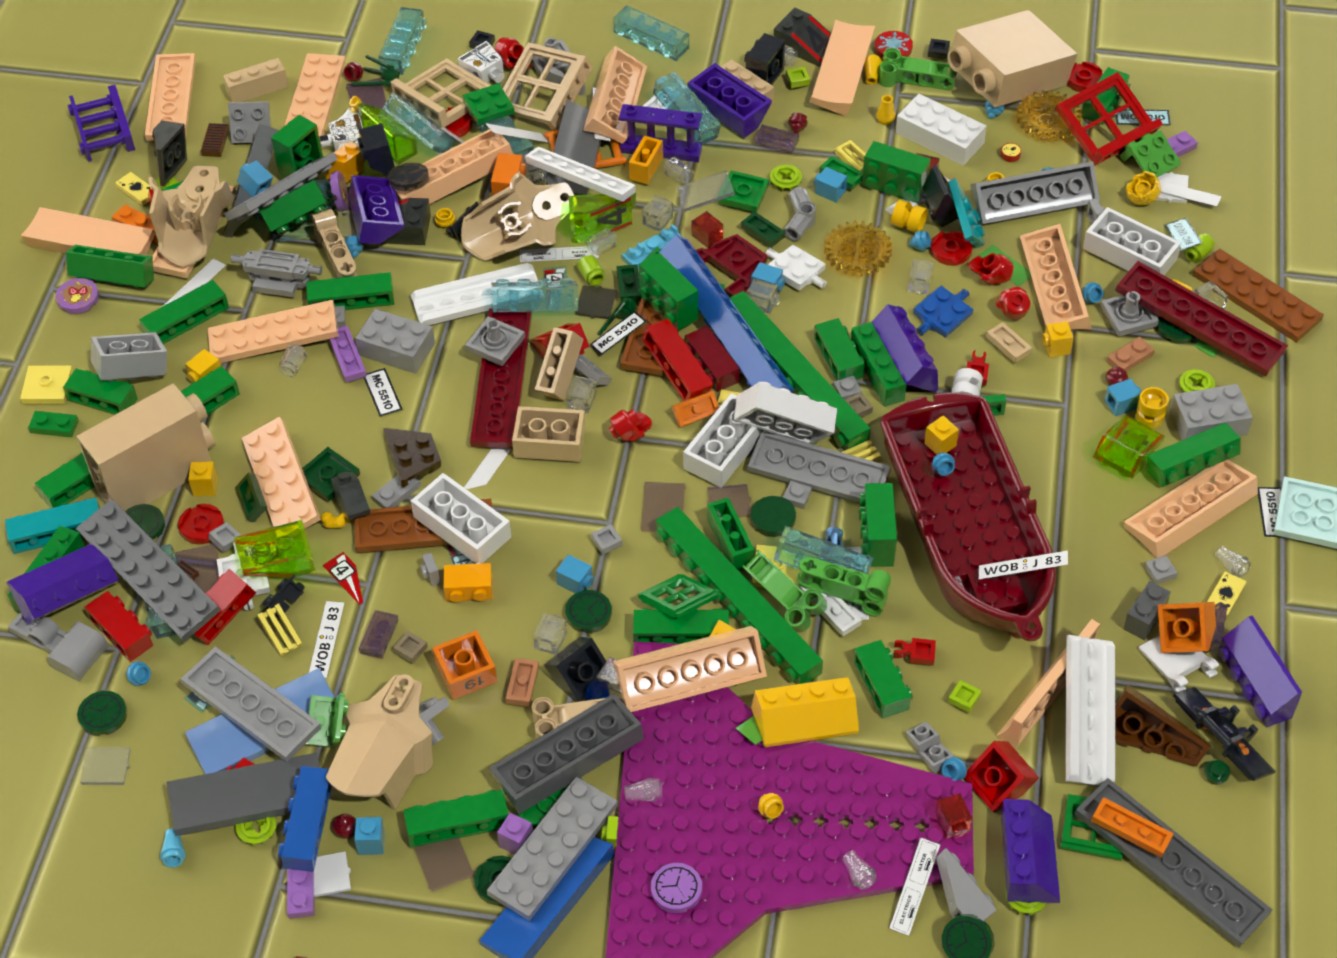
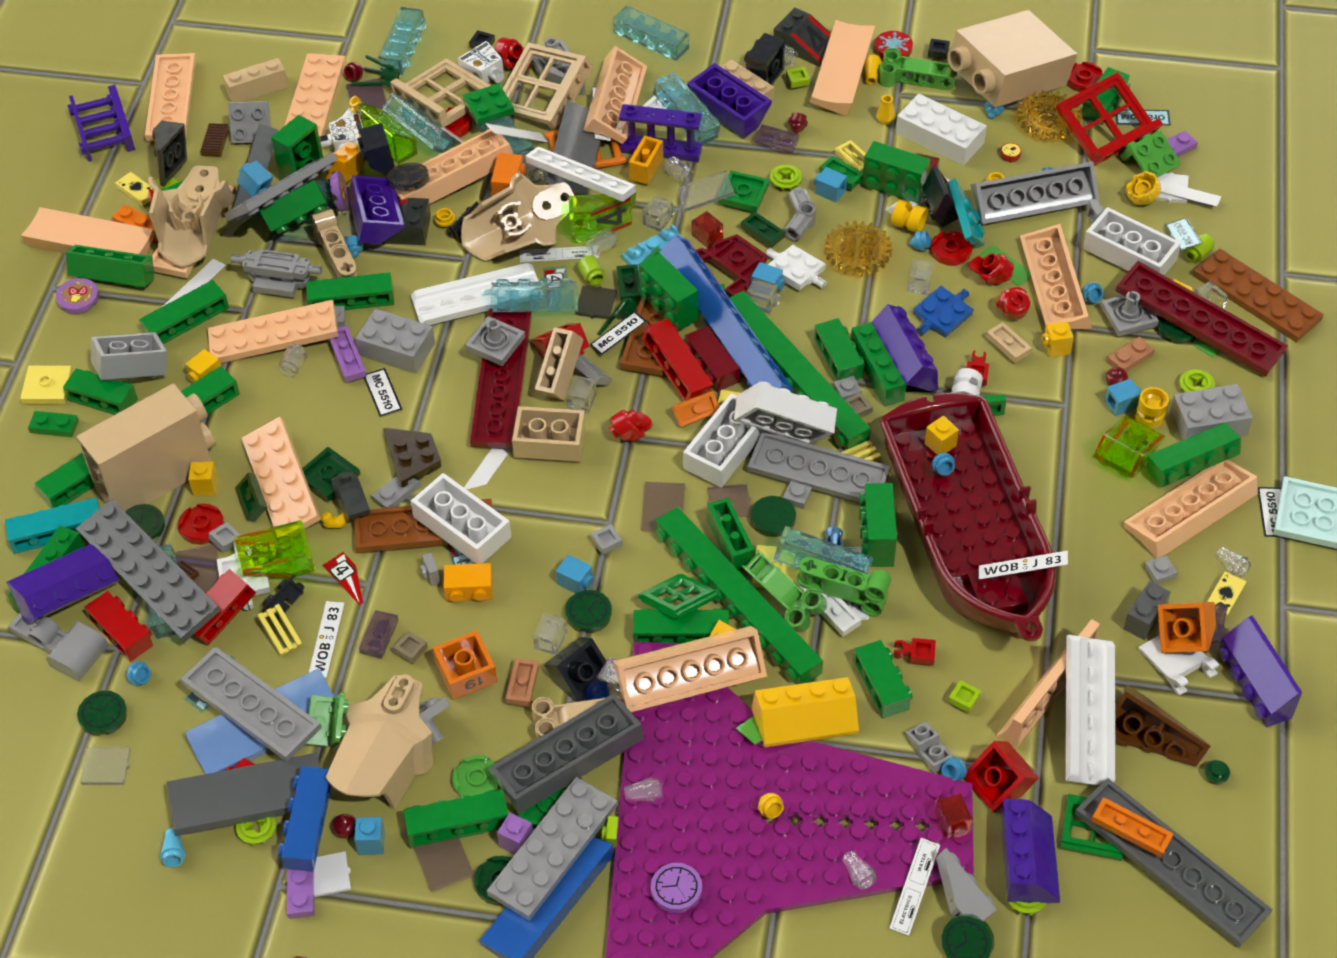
(474, 776): none -> bright green tile
(1220, 724): black piece -> none

